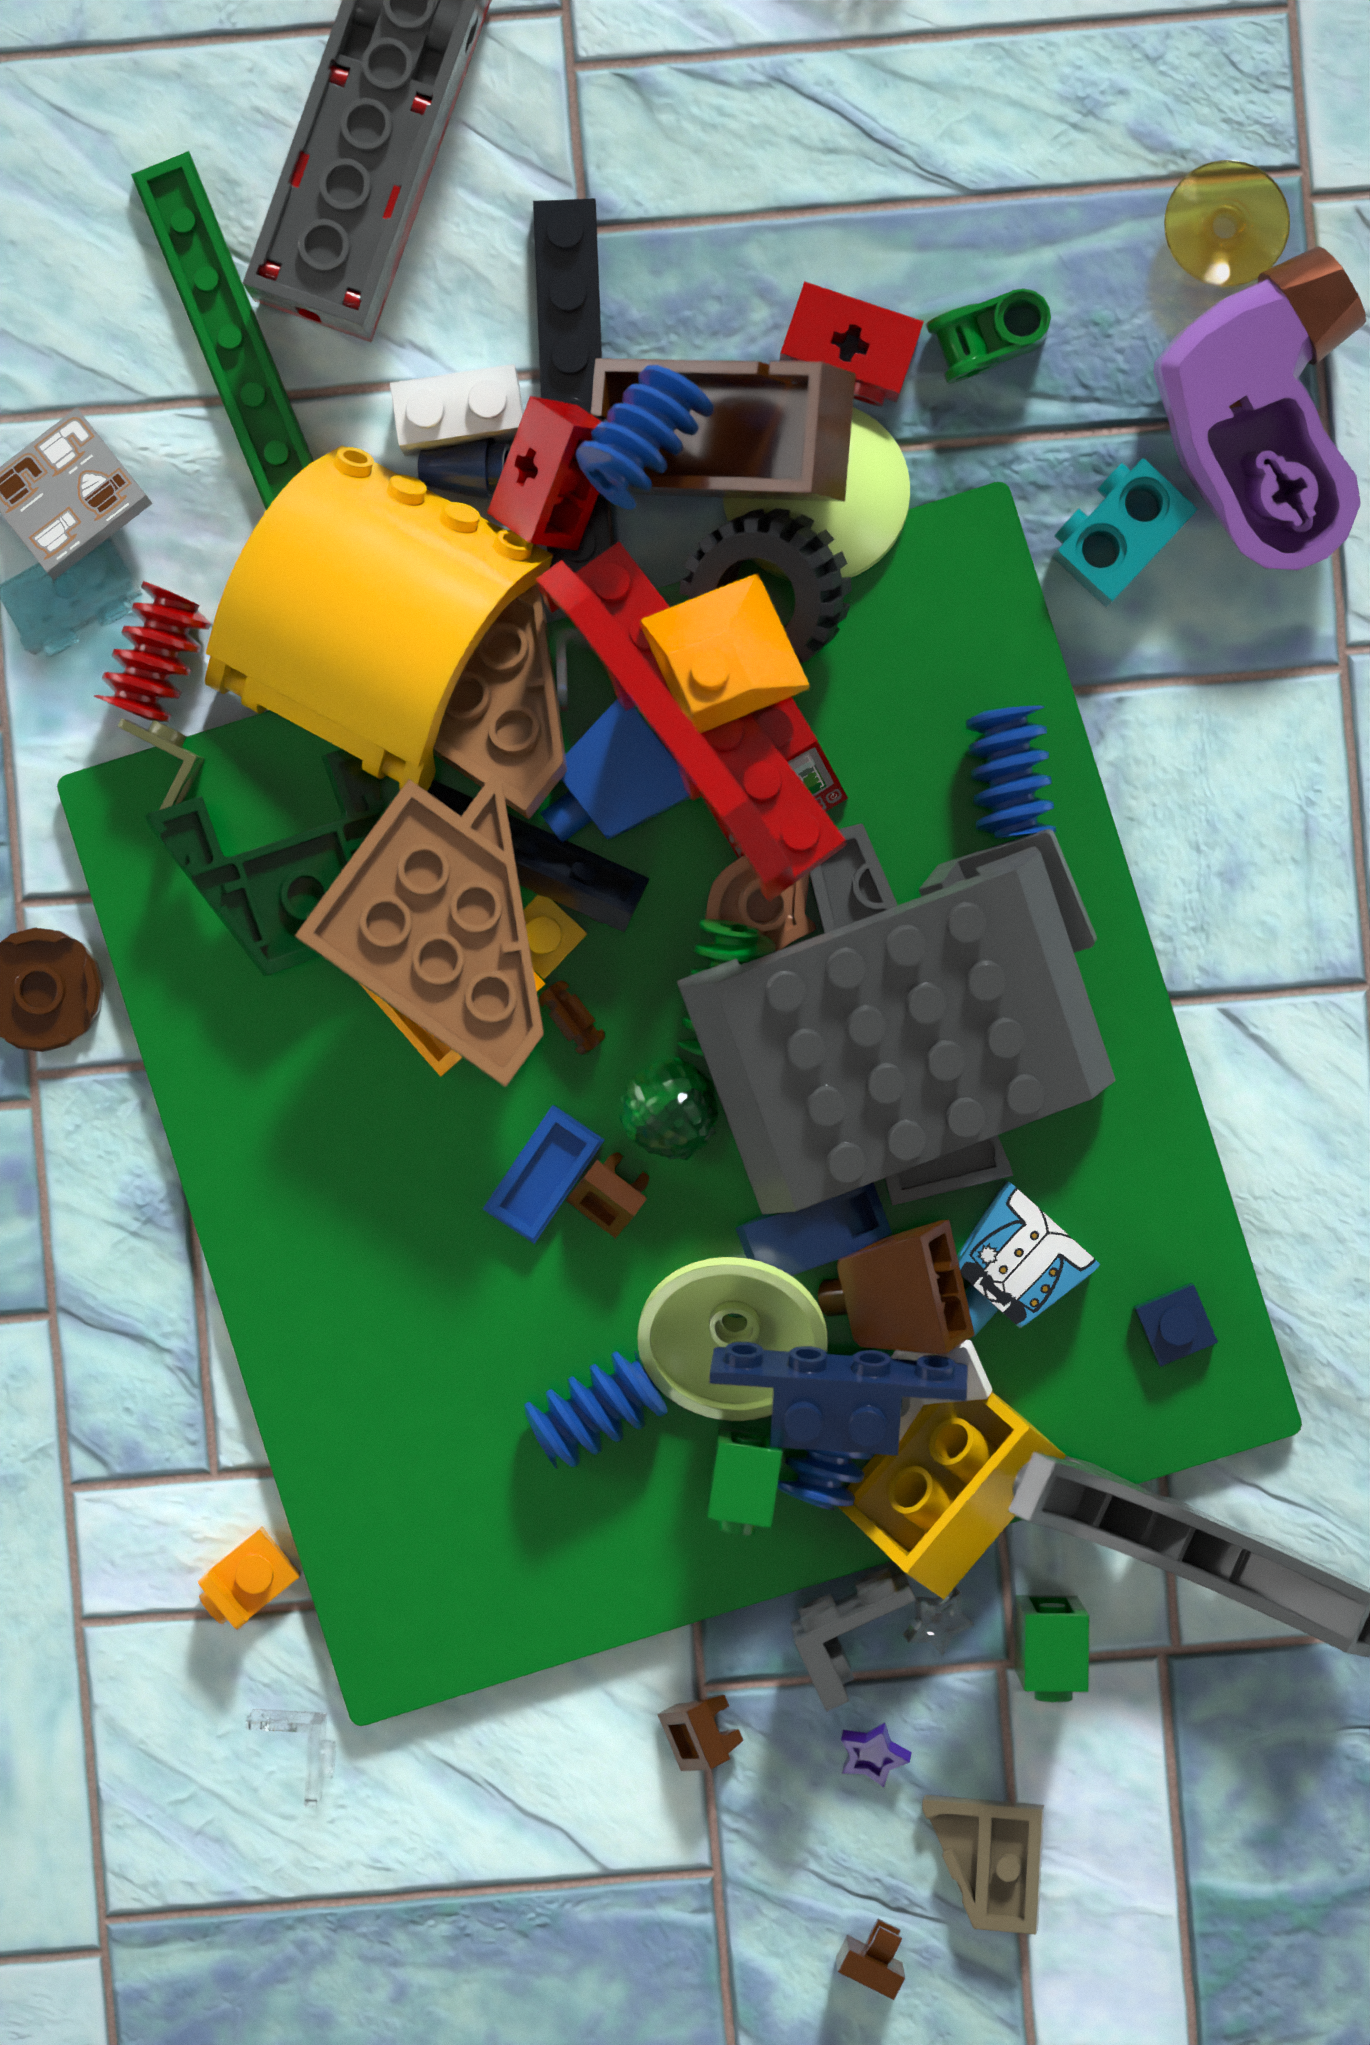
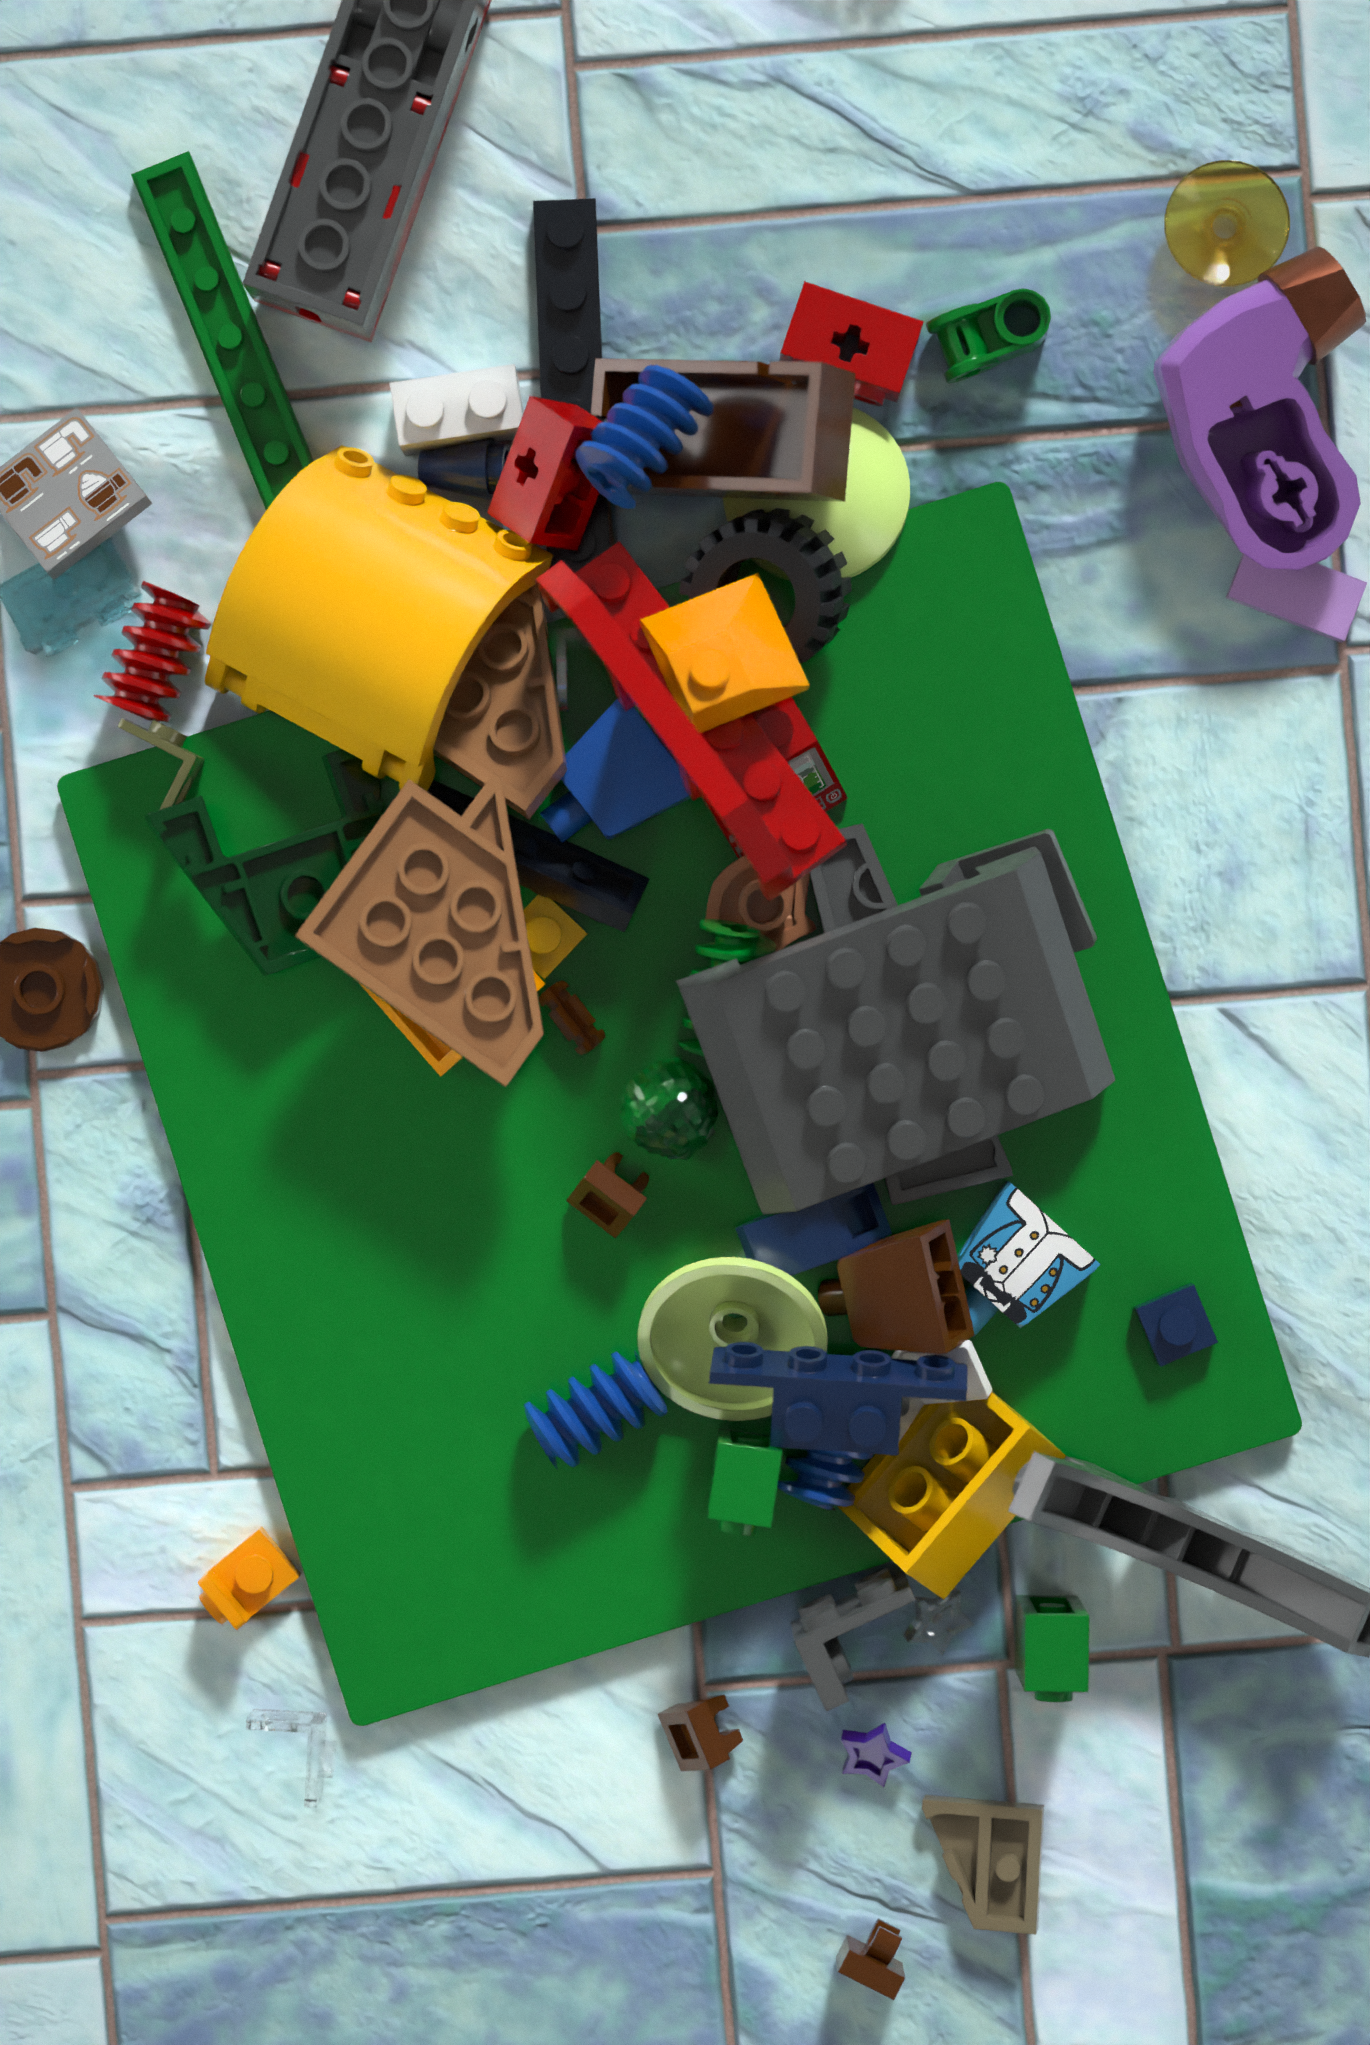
(543, 1174): blue tile -> none
(1009, 772): blue piece -> none
(1132, 540): teal brick -> none
(1307, 597): none -> lavender tile

